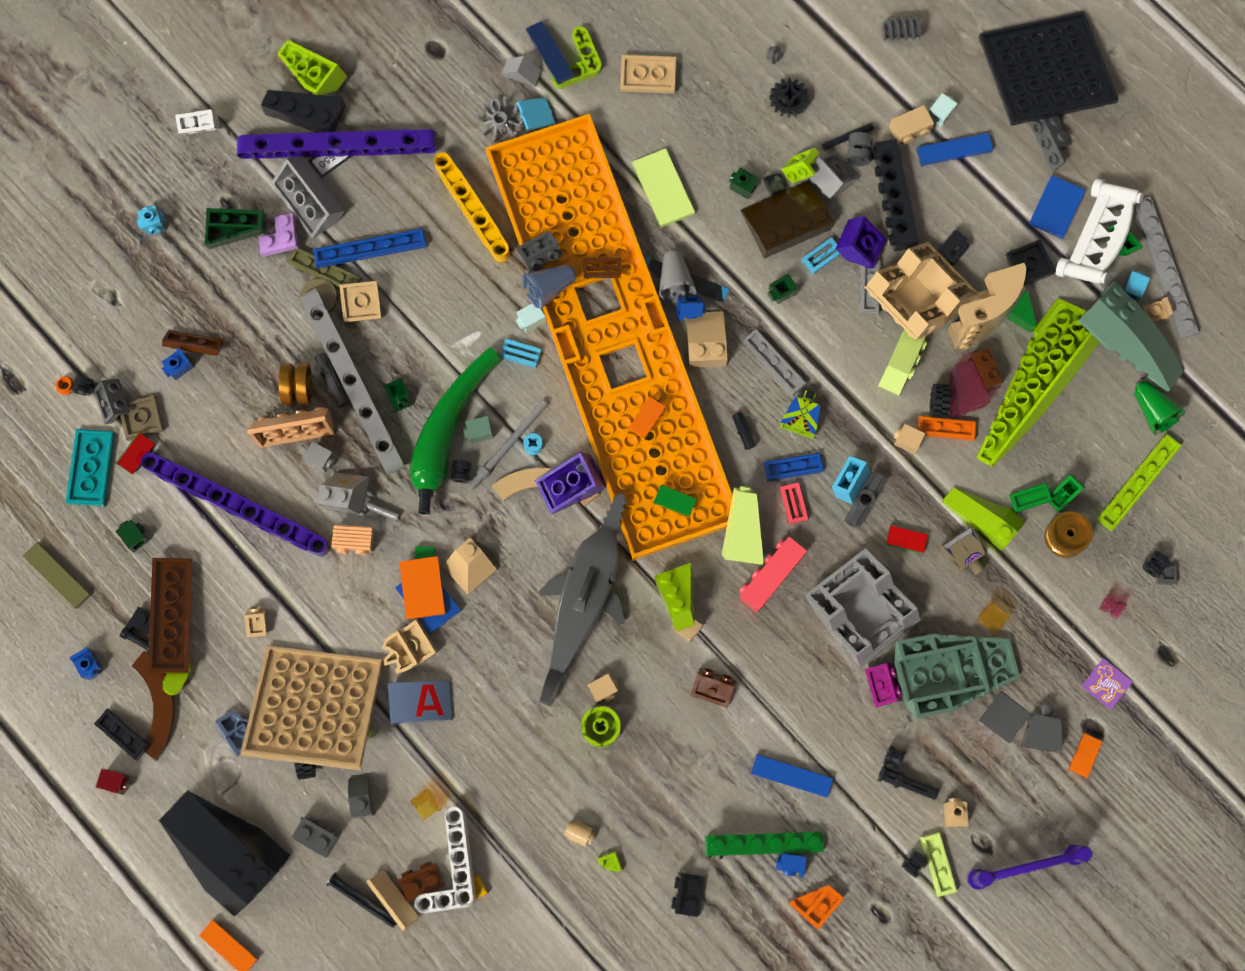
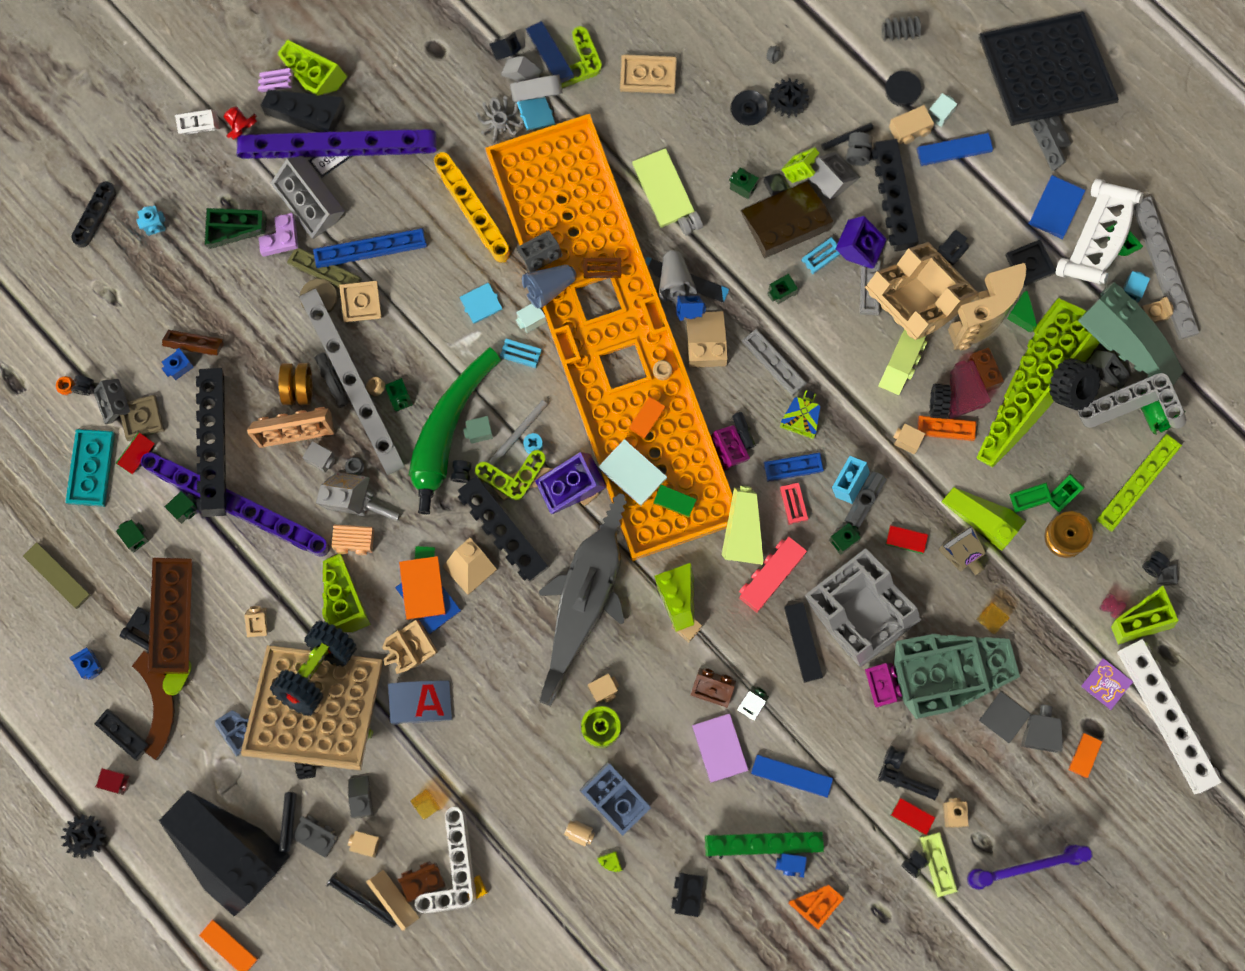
(86, 829): none -> black gear
(91, 213): none -> black beam
(182, 506): none -> dark green brick
(213, 505): none -> black brick
(237, 121): none -> red plate
(276, 77): none -> lavender tile
(287, 822): none -> black axle
(326, 644): none -> black plate
(340, 598): none -> lime wedge
(354, 466): none -> dark grey plate
(364, 844): none -> tan brick
(375, 386): none -> tan tile
(476, 488): none -> black brick
(481, 303): none -> medium azure piece
(505, 46): none -> black panel
(511, 482): none -> lime beam
(536, 88): none -> light grey beam
(615, 798): none -> sand blue slope
(632, 472): none -> light aqua tile
(662, 370): none -> tan tile
(690, 223): none -> light grey wheel
(720, 748): none -> lavender tile
(729, 447): none -> magenta bracket
(752, 100): none -> black dish
(753, 702): none -> bracket
(803, 642): none -> black tile
(845, 538): none -> dark green brick
(903, 88): none -> black tile
(912, 816): none -> red tile
(1075, 384): none -> black tyre
(1110, 368): none -> dark grey slope
(1136, 401): none -> light grey beam
(1146, 618): none -> lime wedge
(1167, 727): none -> white brick

